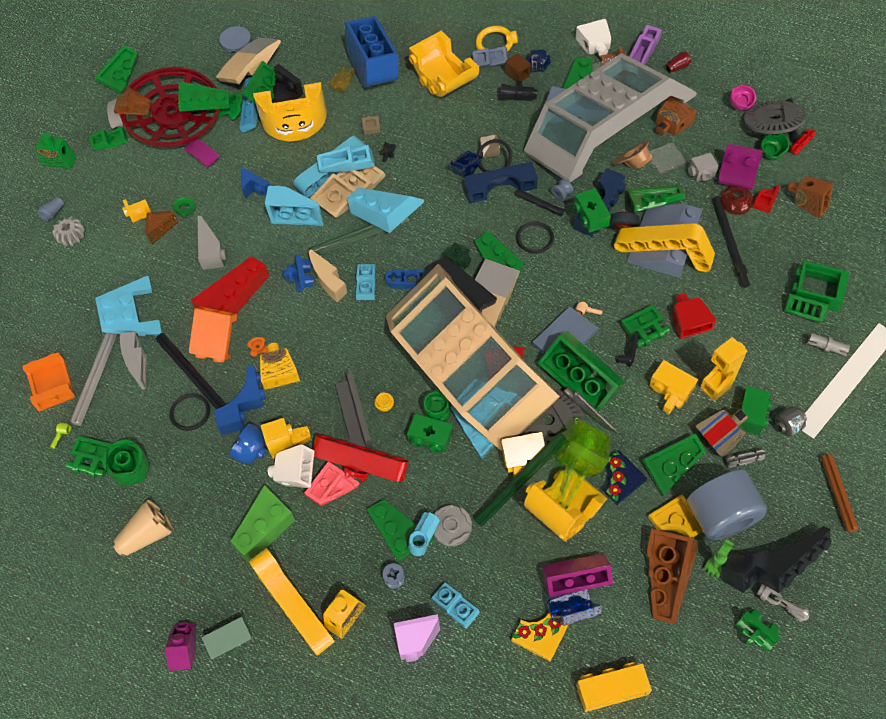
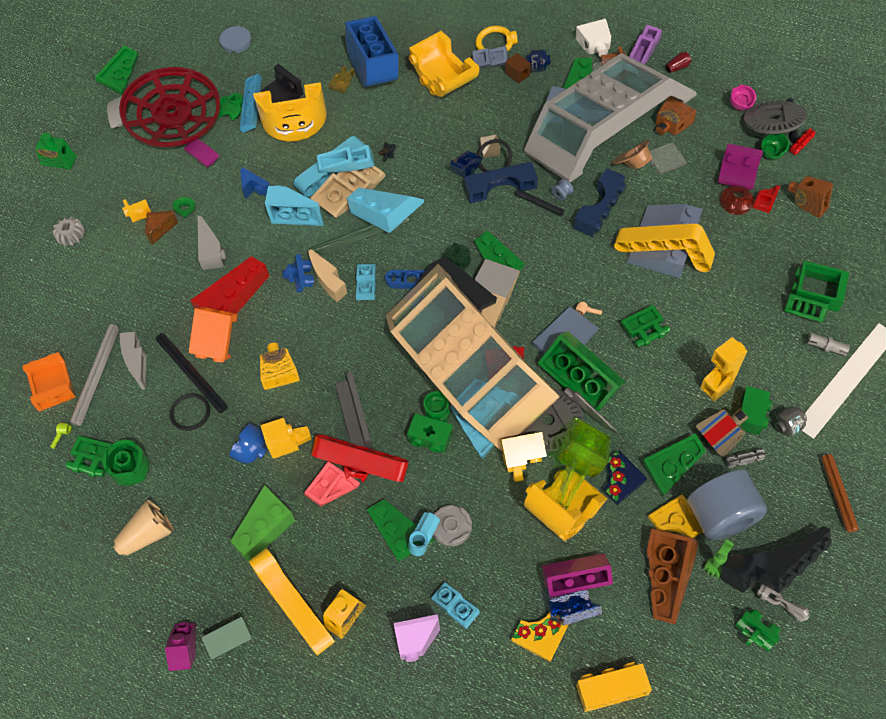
(50, 209): sand blue cone -> none
(104, 140): green slope -> none
(118, 310): medium azure wing -> none
(132, 103): clear orange slope -> none
(199, 97): green wing -> none
(231, 416): blue arch -> none
(247, 60): tan slope -> none
(257, 341): orange plate -> none
(261, 81): green wing -> none
(293, 467): white torso -> none
(371, 125): dark tan tile -> none
(384, 402): yellow plate -> none
(395, 580): sand blue wheel -> none
(518, 92): black piece -> none
(521, 478): dark green axle -> none
(531, 250): black tyre -> none
(591, 210): green brick -> none
(623, 220): black wheel -> none
(631, 351): black bar -> none
(653, 197): green wing -> none
(674, 384): yellow hinge -> none
(691, 316): red torso -> none
(703, 167): light grey brick -> none
(740, 268): black bar -> none

